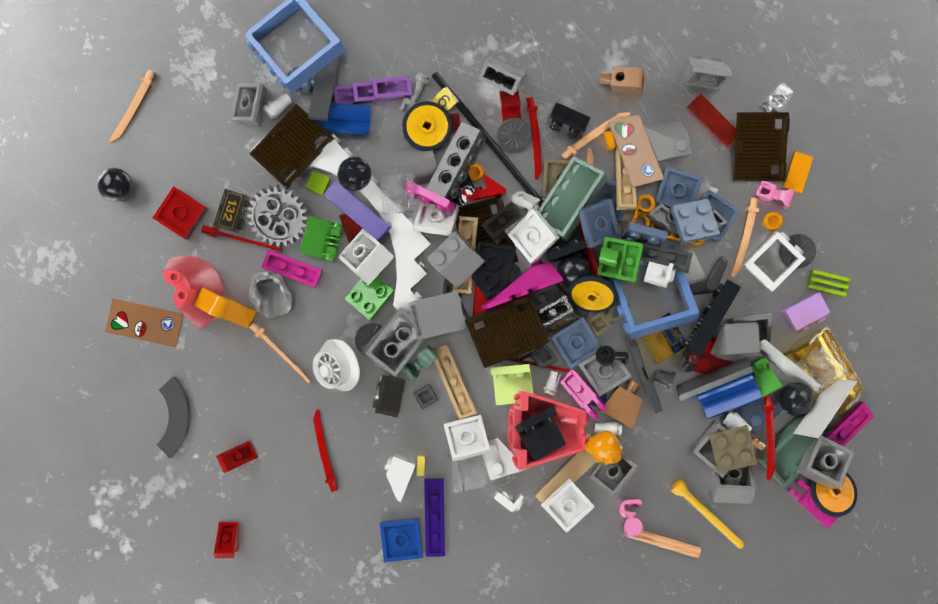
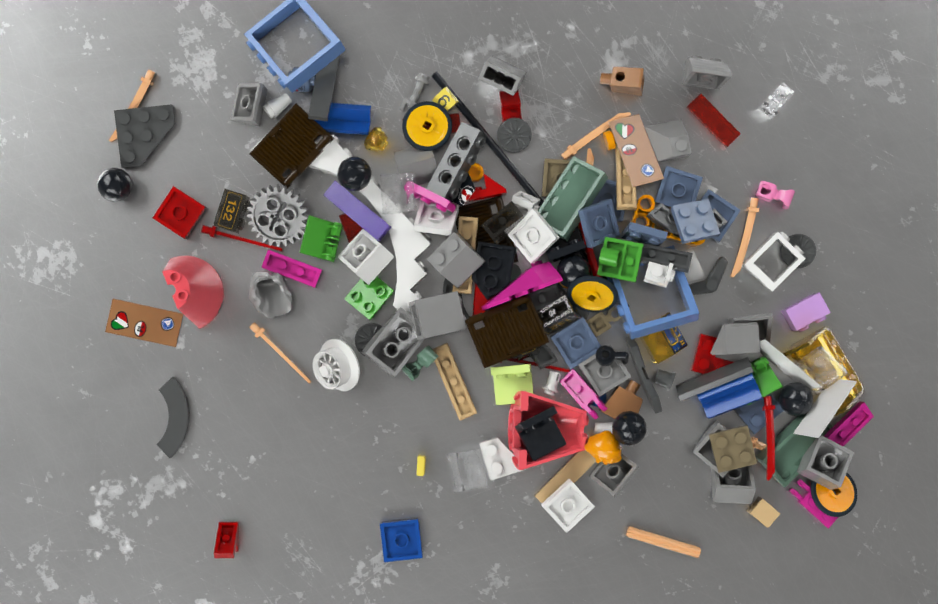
(141, 132): none -> dark grey plate
(224, 308): light orange beam -> none
(236, 456): red slope -> none
(318, 183): lime tile -> none
(331, 480): red sword -> none
(373, 90): medium lavender slope -> none
(376, 140): none -> clear yellow cone
(390, 395): clear smoke brick -> none
(399, 474): white slope -> none
(425, 396): dark grey tile -> none
(434, 517): dark purple tile -> none
(467, 438): white plate -> none
(505, 499): white bracket -> none
(535, 136): red sword -> none
(568, 121): black bracket -> none
(629, 428): none -> black piece
(632, 526): bright pink leg -> none
(680, 488): yellow piece -> none
(707, 324): black hinge -> none
(735, 420): white cone -> none
(760, 146): dark brown window -> none
(763, 512): none -> tan panel
(772, 221): light orange tile -> none
(798, 172): light orange tile -> none
(844, 286): lime tile -> none

